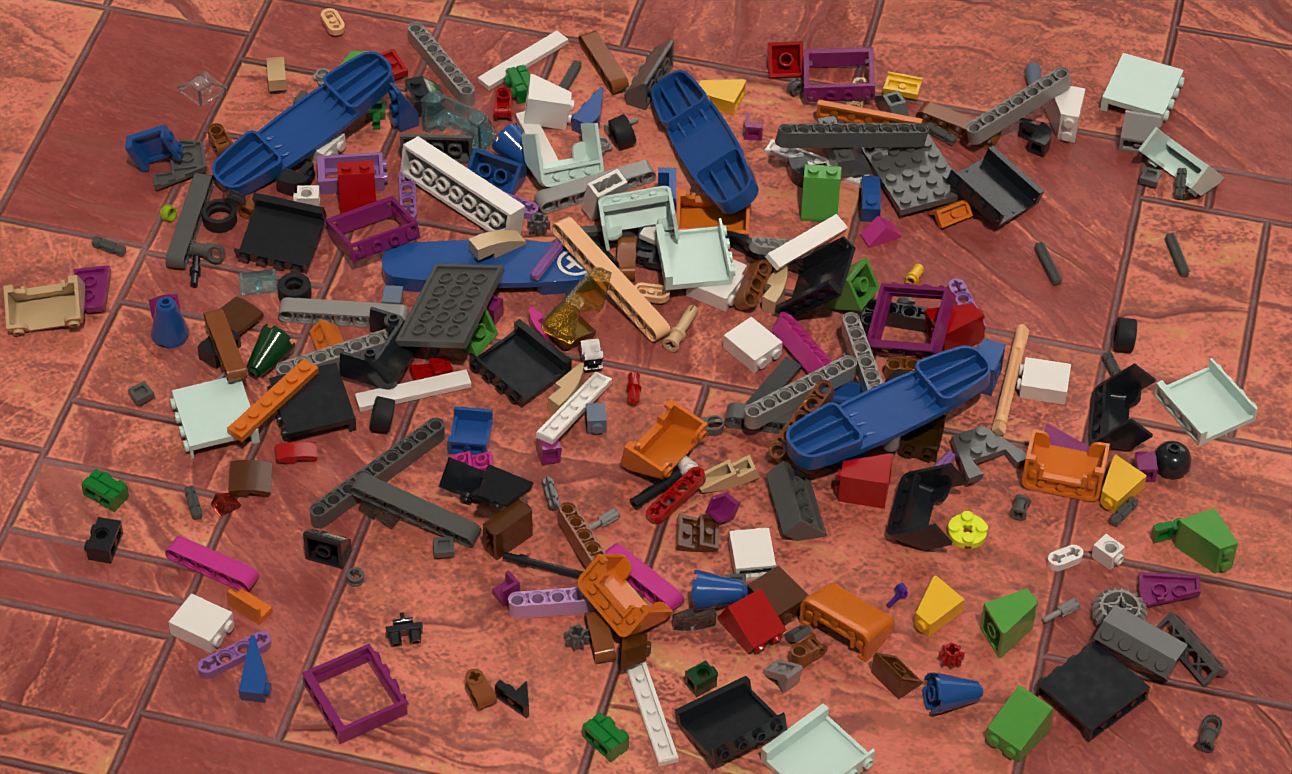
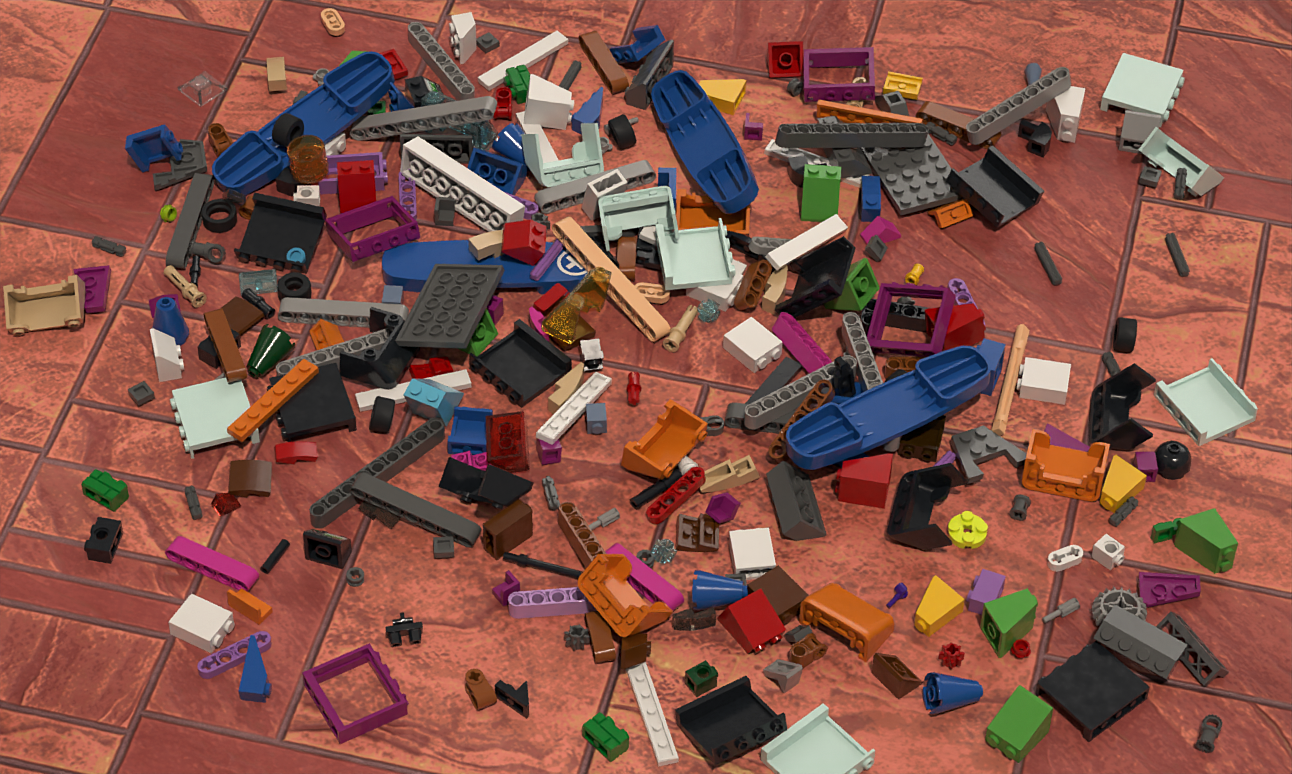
(166, 356): none -> white slope
(189, 290): none -> tan pin
(258, 302): none -> black pin
(275, 556): none -> black piece
(287, 129): none -> black tyre
(296, 254): none -> dark azure tile
(308, 159): none -> clear orange wheel
(424, 118): none -> light grey beam
(432, 399): none -> medium azure slope
(444, 211): none -> dark grey panel
(463, 36): none -> white slope
(487, 42): none -> dark grey plate
(508, 441): none -> clear red slope
(524, 240): none -> red slope
(549, 298): none -> red slope
(646, 554): none -> dark grey bush
(647, 39): none -> blue panel
(663, 550): none -> clear light blue gear
(708, 310): none -> clear light blue gear
(843, 378): none -> black hinge
(876, 248): none -> dark grey plate
(987, 588): none -> medium lavender brick
(1021, 645): none -> red plate

